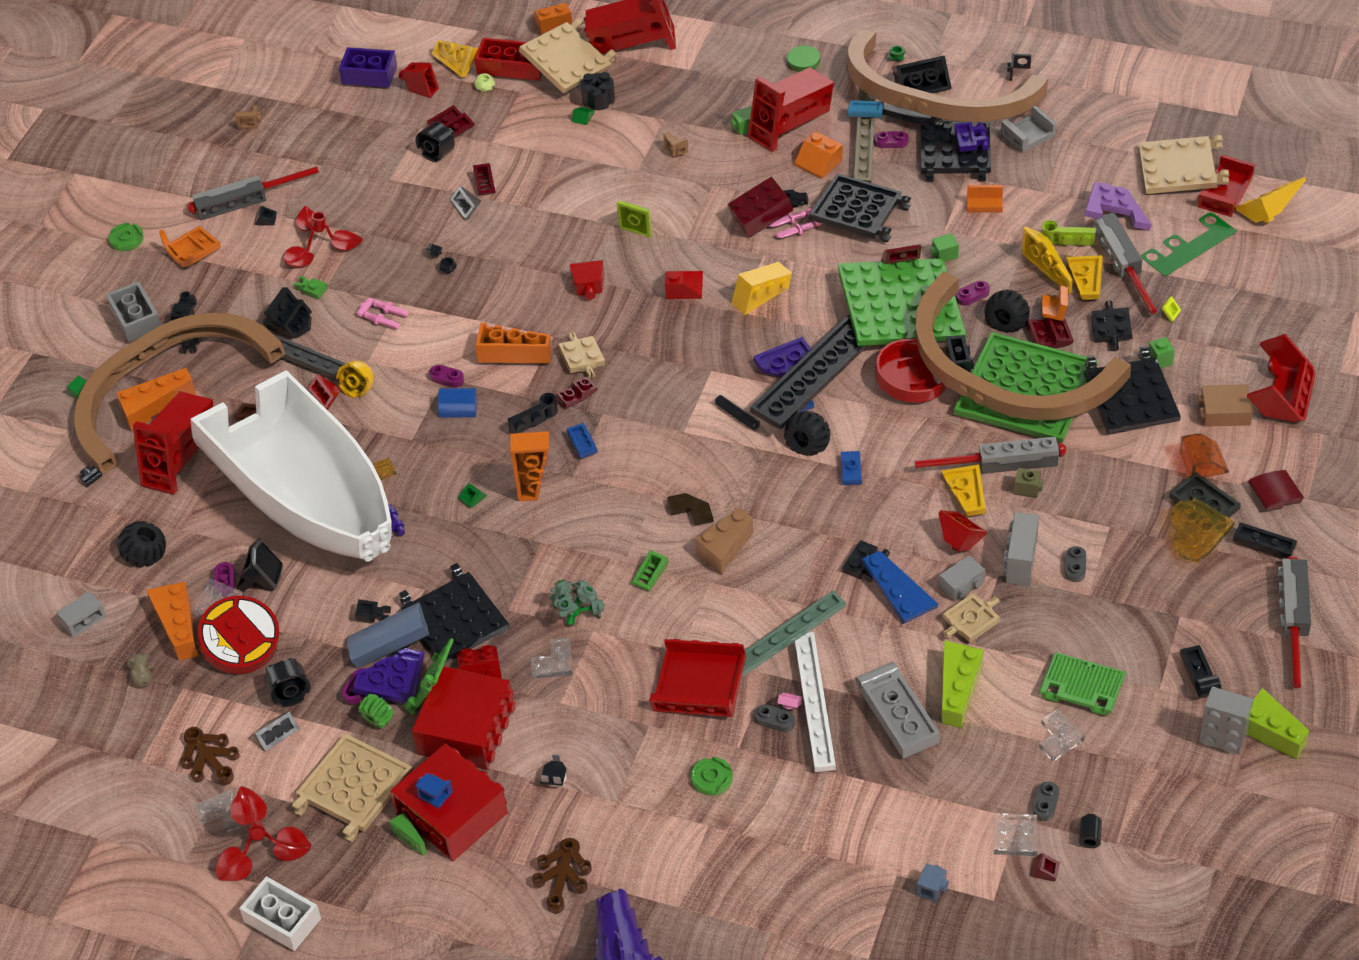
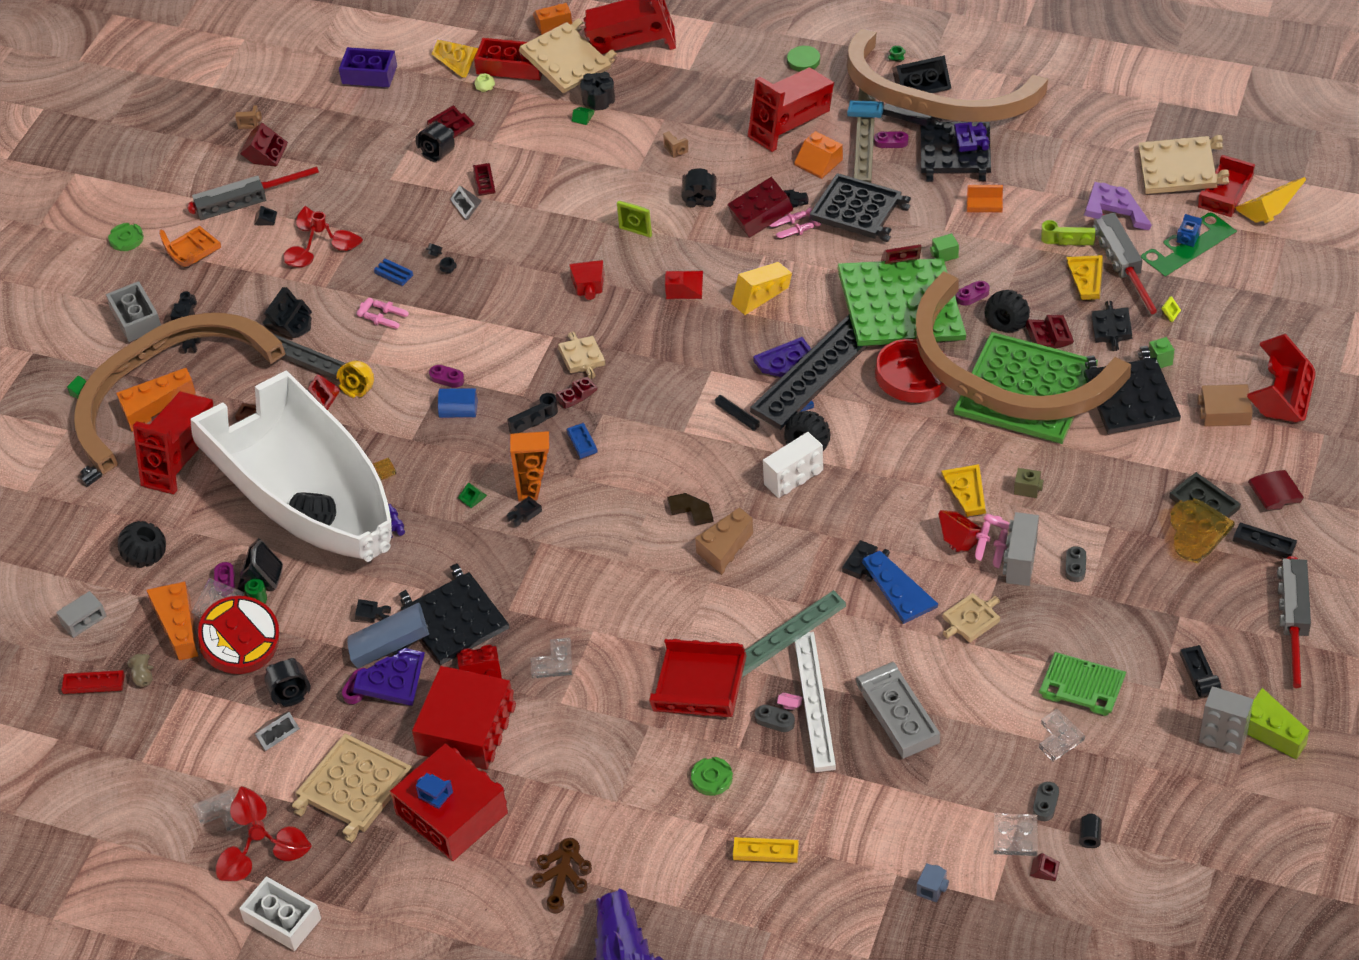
(93, 682): none -> red plate
(207, 753): reddish brown plant -> none
(256, 589): none -> green brick
(264, 146): none -> dark red slope
(312, 288): bright green plate -> none
(315, 505): none -> black wheel
(376, 710): bright green gear -> none
(395, 270): none -> blue tile
(405, 830): bright green slope -> none
(420, 78): red torso -> none
(430, 678): bright green window -> none
(512, 346): orange wedge -> none
(525, 510): none -> black plate
(554, 772): black piece -> none
(566, 605): sand green plant -> none
(650, 558): bright green slope -> none
(699, 188): none -> black brick
(741, 120): bright green brick -> none
(765, 850): none -> yellow plate
(793, 464): none -> white brick
(851, 468): blue plate -> none
(959, 352): black brick -> none
(960, 679): lime wedge -> none
(962, 578): light grey brick -> none
(983, 537): none -> bright pink piece
(1007, 456): piece -> none
(1014, 63): black bracket -> none
(1029, 130): light grey panel -> none
(1044, 256): yellow wedge -> none
(1055, 307): orange panel -> none
(1189, 230): none -> blue window
(1202, 455): clear orange slope -> none

